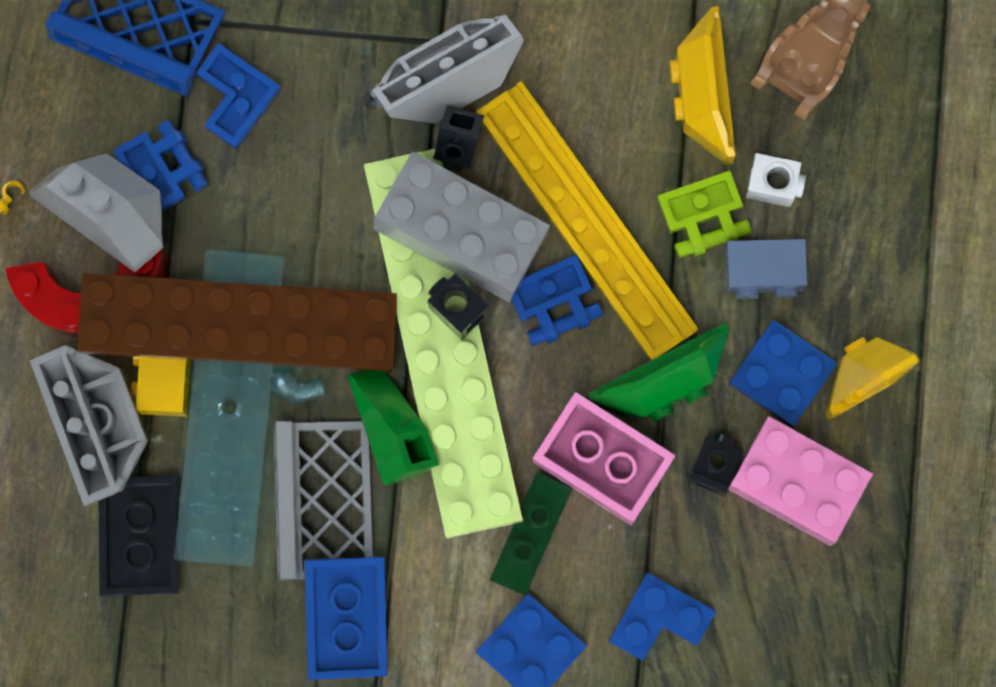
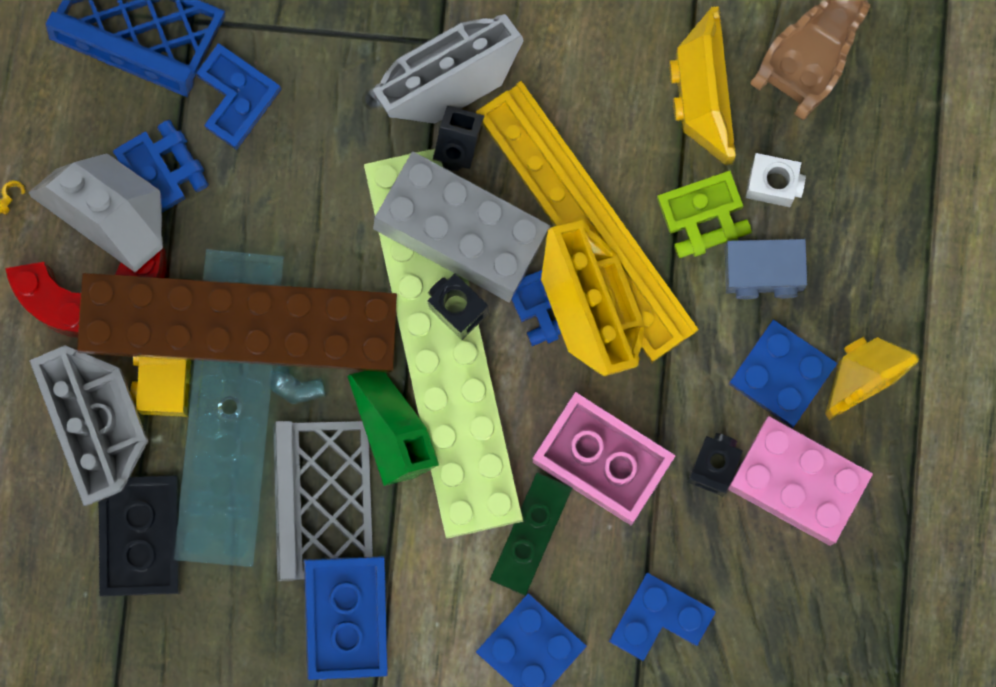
(591, 299): none -> yellow wedge
(665, 380): green wedge -> none

